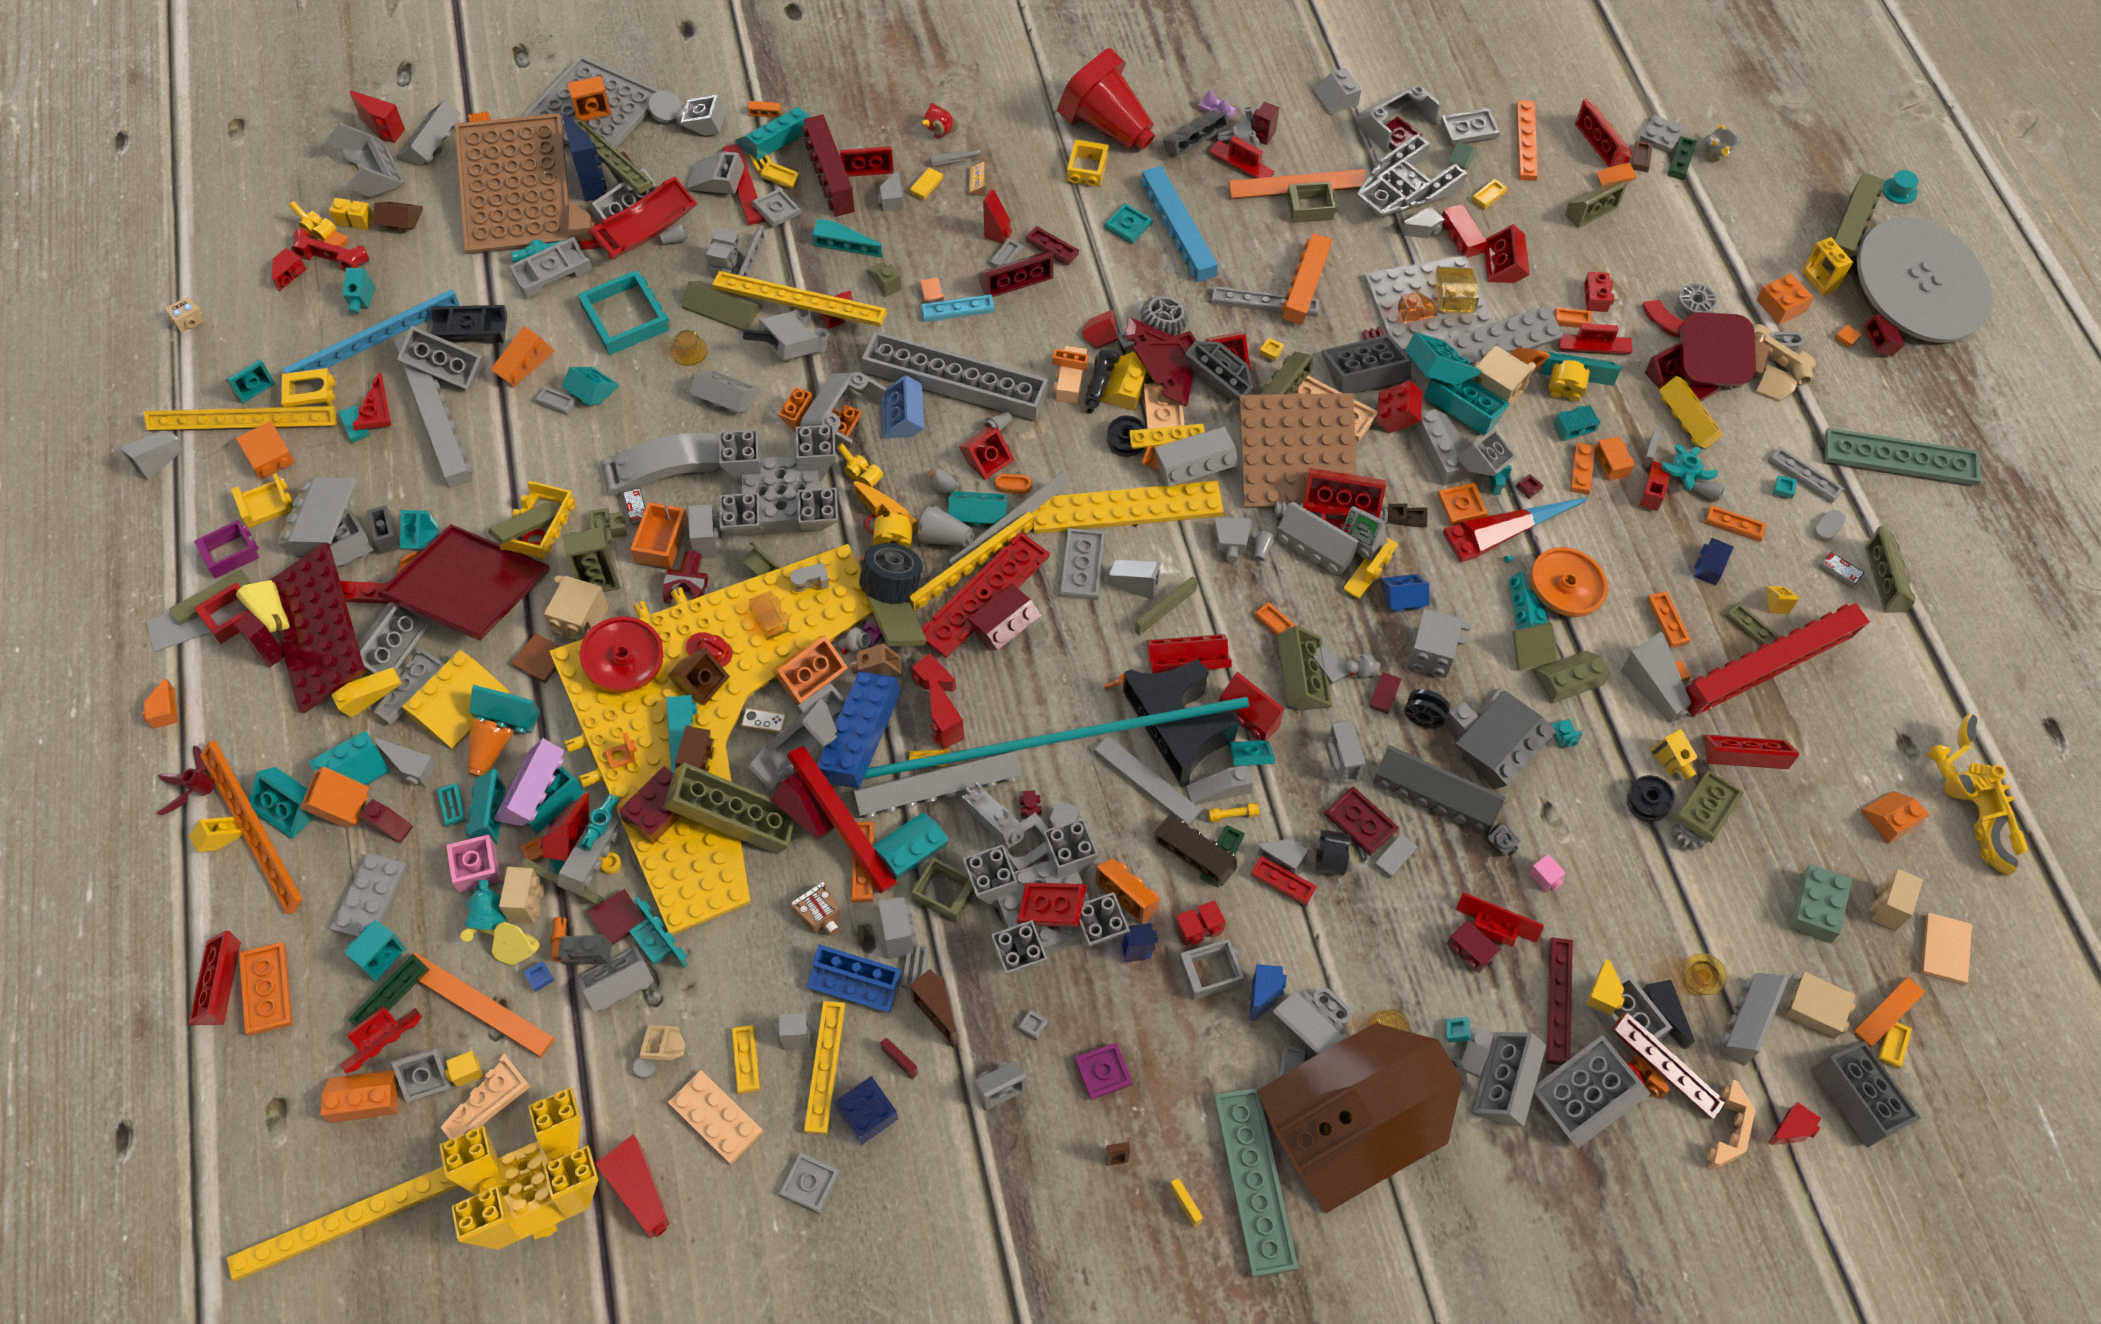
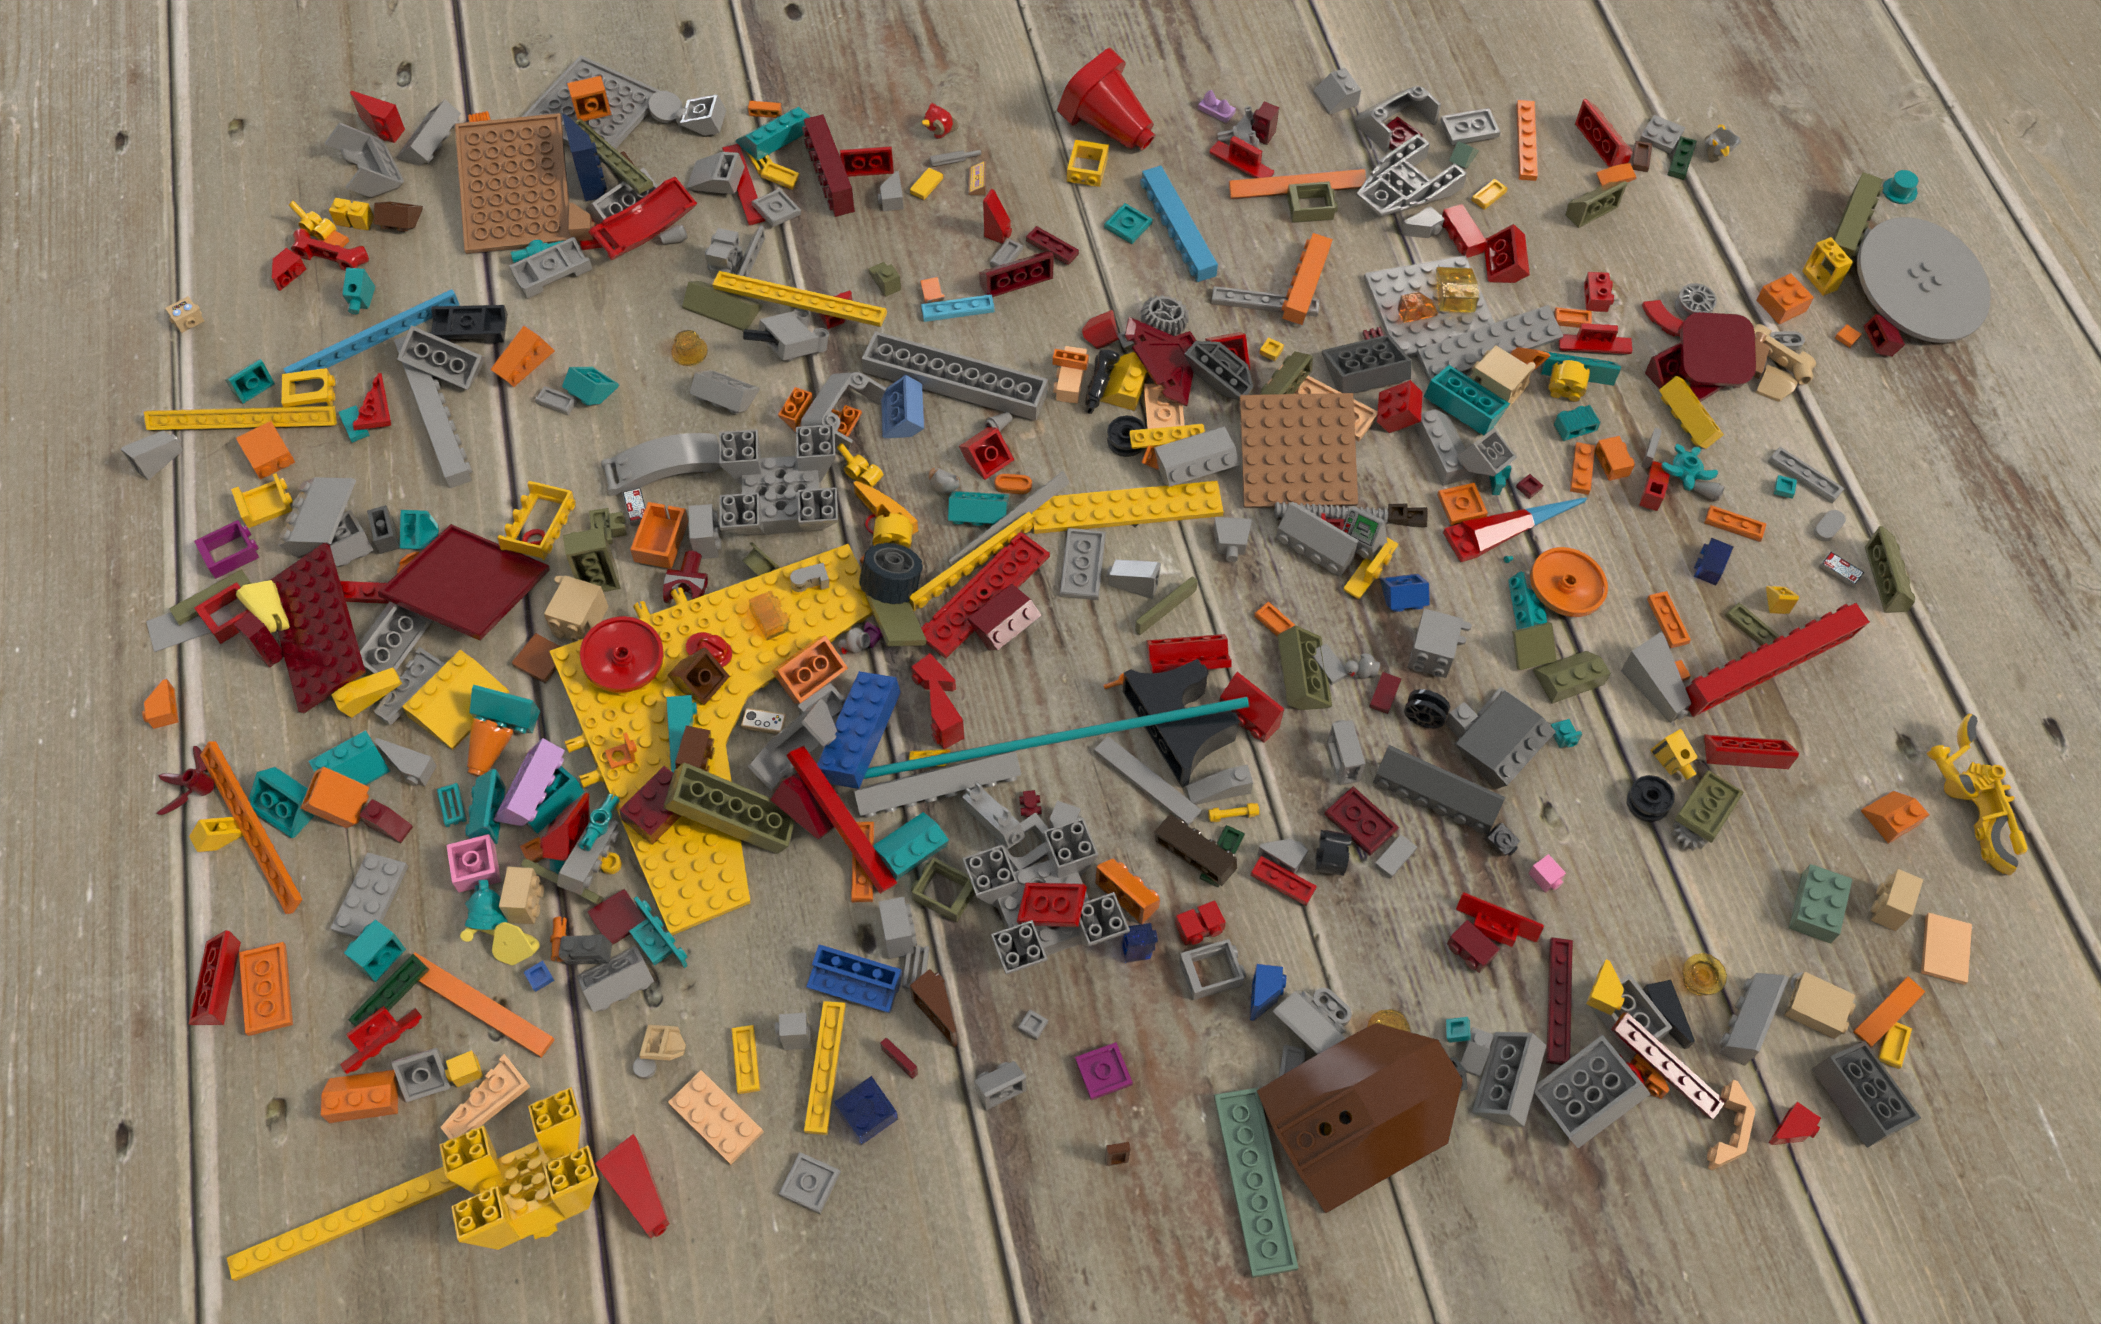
(523, 523): olive tile -> none
(634, 335): teal window -> none
(818, 909): torso -> none
(838, 237): teal slope -> none
(877, 660): medium nougat torso -> none
(943, 528): light grey cone -> none
(1186, 1202): yellow tile -> none
(1196, 132): dark grey brick -> none
(1251, 753): teal tile -> none
(1263, 544): light grey cone -> none
(1337, 492): red slope -> none
(1439, 360): teal wedge -> none
(1902, 456): sand green plate -> none

